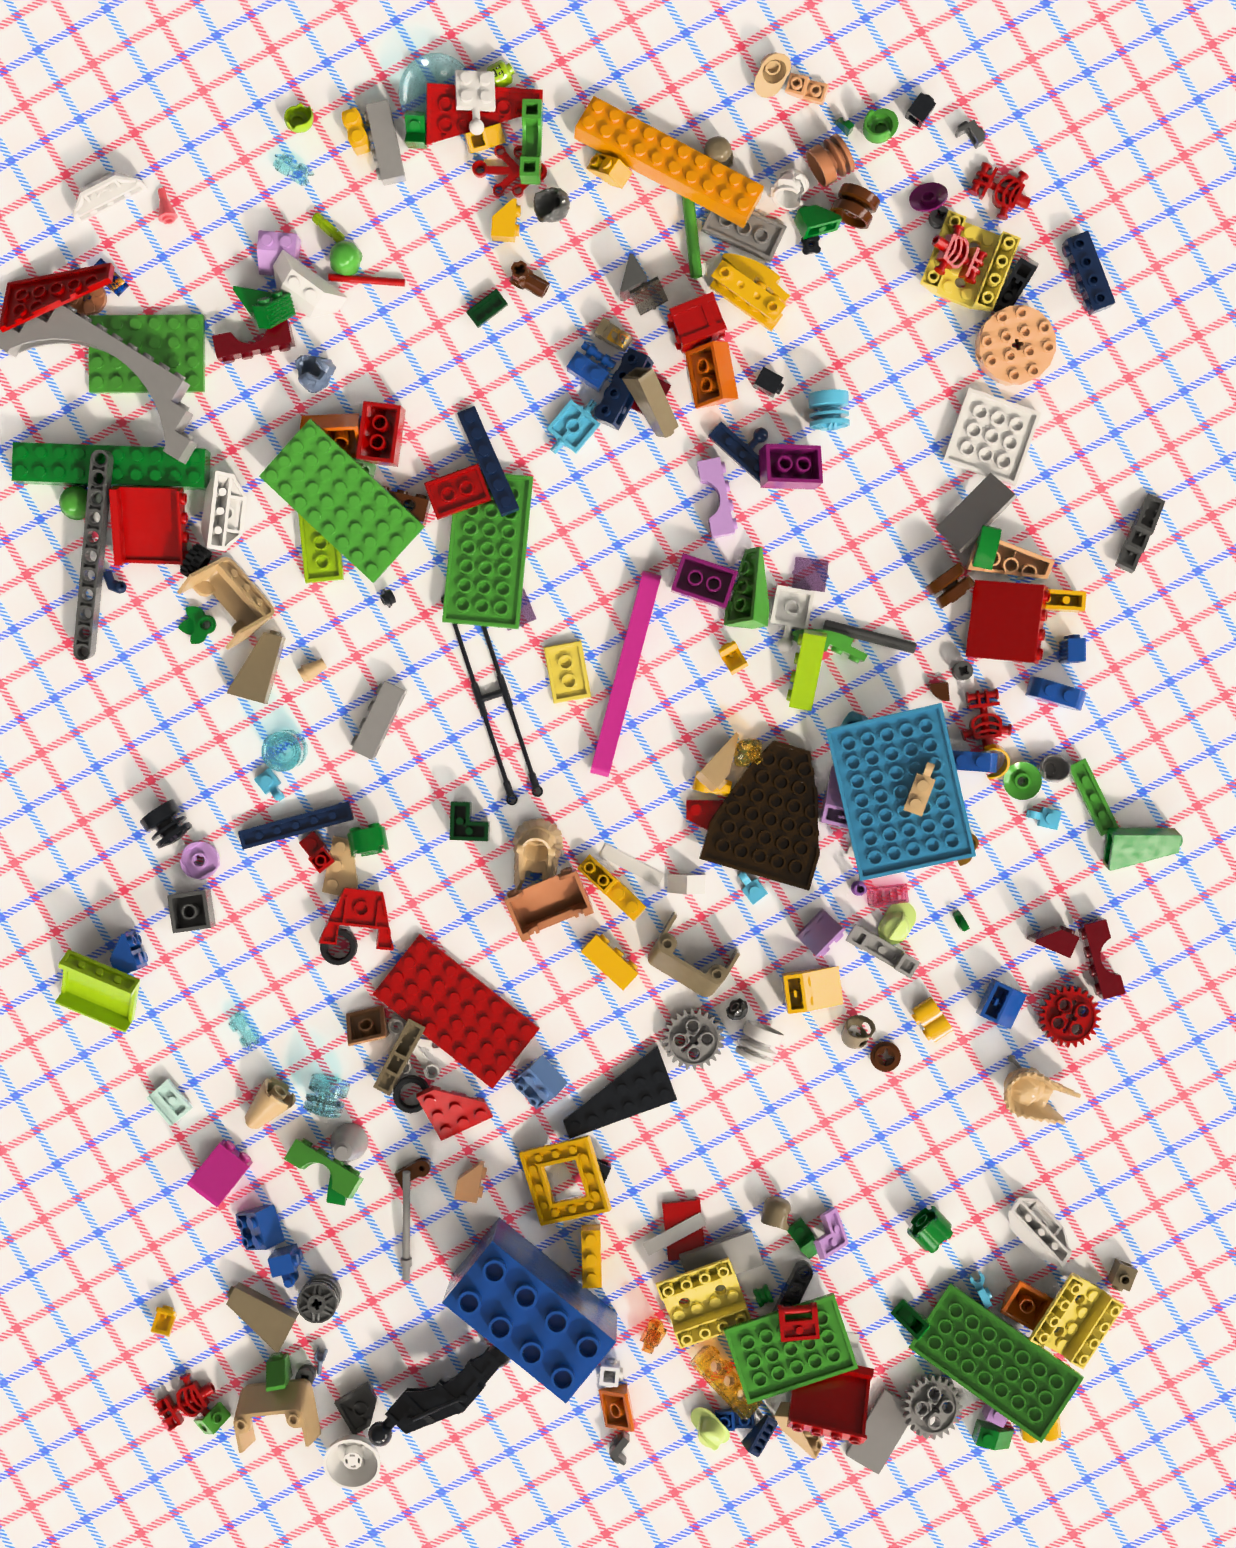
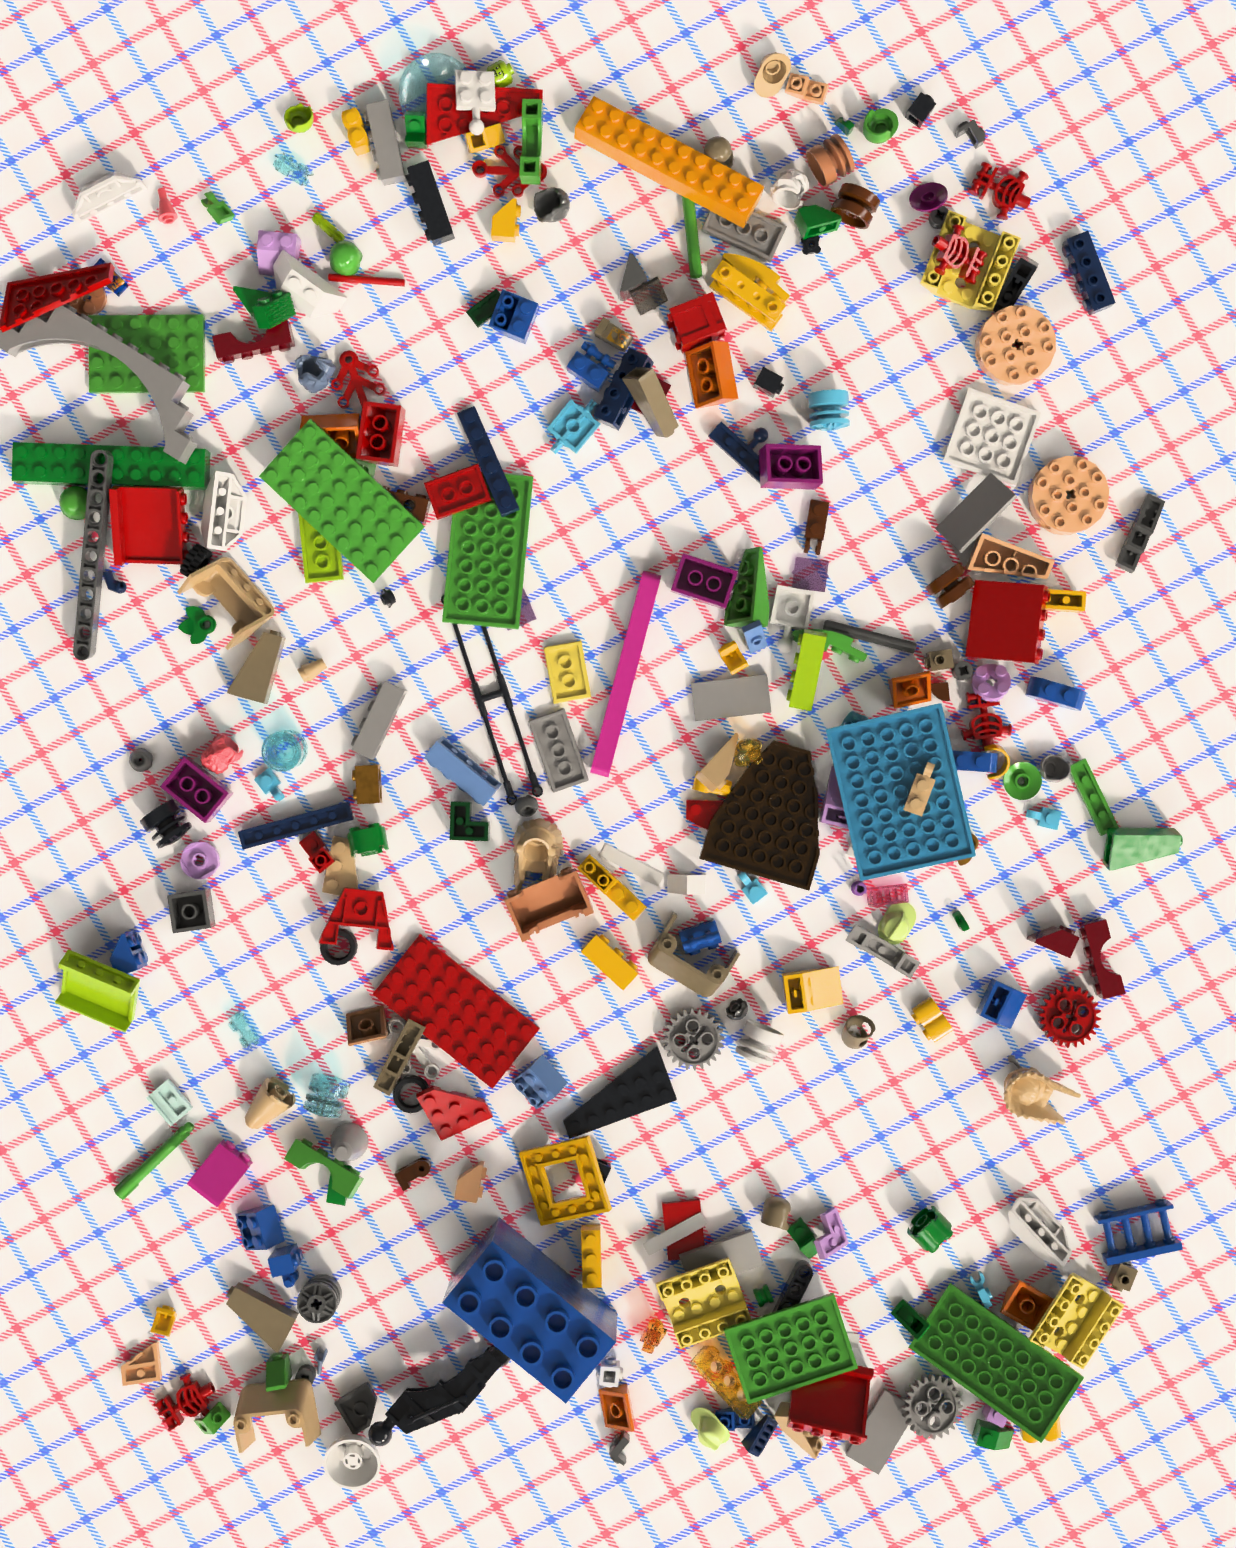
(132, 1180): none -> bright green piece
(143, 1367): none -> light nougat wing
(145, 764): none -> dark grey plate
(196, 789): none -> magenta brick
(218, 210): none -> bright green plate
(220, 754): none -> coral hair
(356, 381): none -> red plant
(368, 784): none -> pearl gold brick
(406, 1259): light grey bar -> none
(430, 203): none -> black brick
(462, 771): none -> medium blue brick
(514, 316): none -> blue slope
(524, 278): reddish brown piece -> none
(526, 806): none -> dark grey plate
(558, 750): none -> light grey tile
(609, 169): yellow slope -> none
(700, 937): none -> blue brick
(711, 474): lavender arch -> none
(731, 697): none -> light grey tile
(754, 636): none -> medium blue plate
(798, 1328): red plate -> none
(816, 524): none -> reddish brown hinge
(820, 933): lavender slope -> none
(890, 1063): reddish brown gear -> none
(910, 689): none -> orange slope
(939, 660): none -> dark tan brick
(987, 547): green slope -> none
(998, 674): none -> lavender plate
(1072, 649): blue brick -> none
(1087, 495): none -> light nougat brick
(1150, 1246): none -> blue fence

